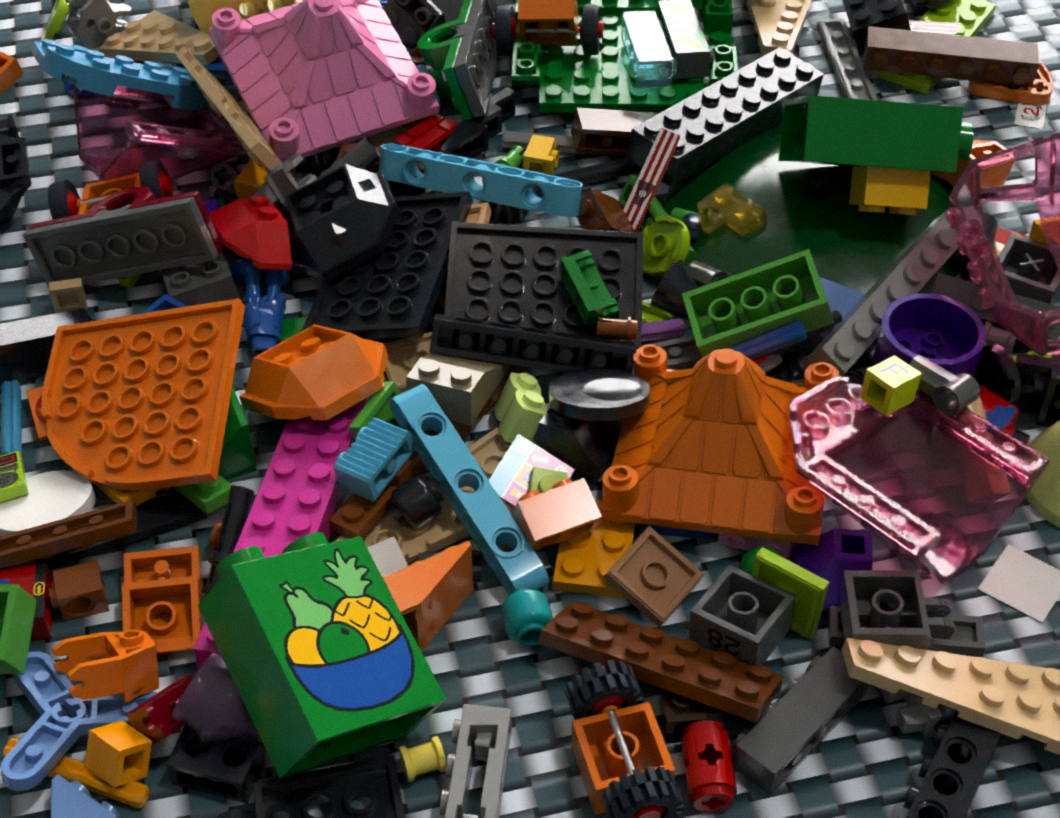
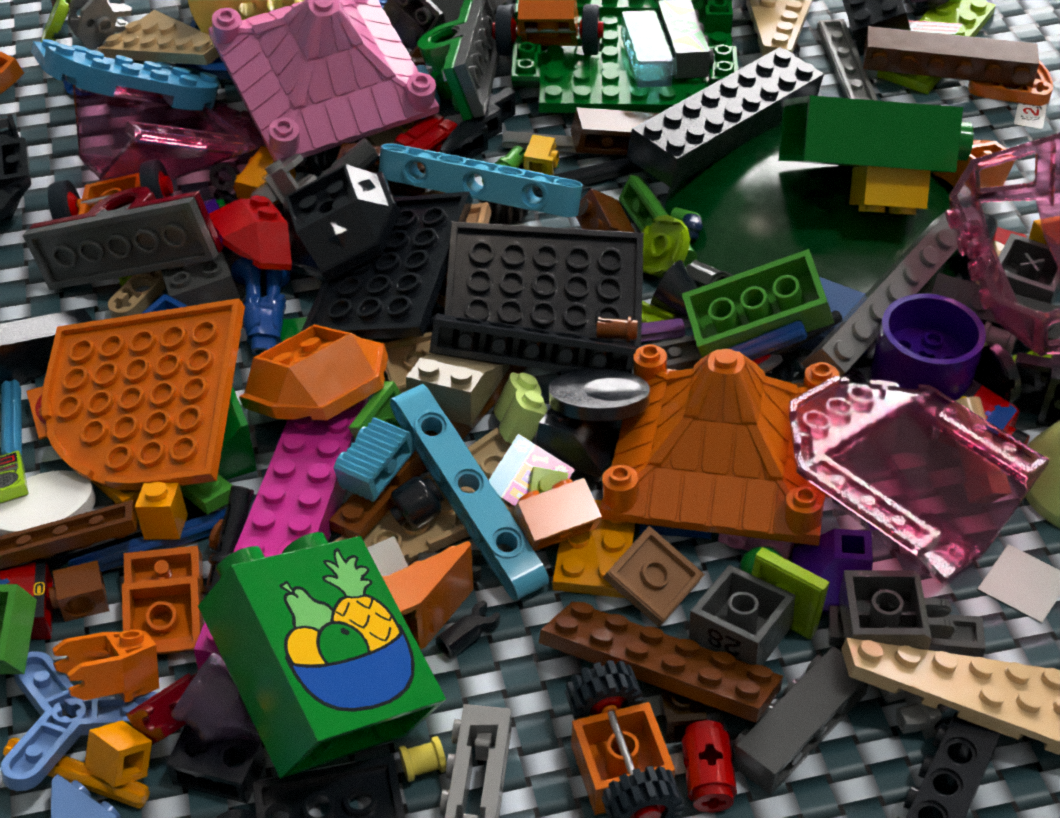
(68, 295): tan plate -> none
(113, 556): none -> blue axle
(130, 302): none -> tan beam
(161, 511): none -> light orange brick
(226, 105): tan wing -> none
(466, 630): none -> black bar
(525, 615): teal head -> none
(587, 288): green hinge -> none
(650, 176): sticker -> none
(730, 208): clear yellow plate -> none
(890, 385): neon yellow brick -> none
(948, 391): dark grey piece -> none

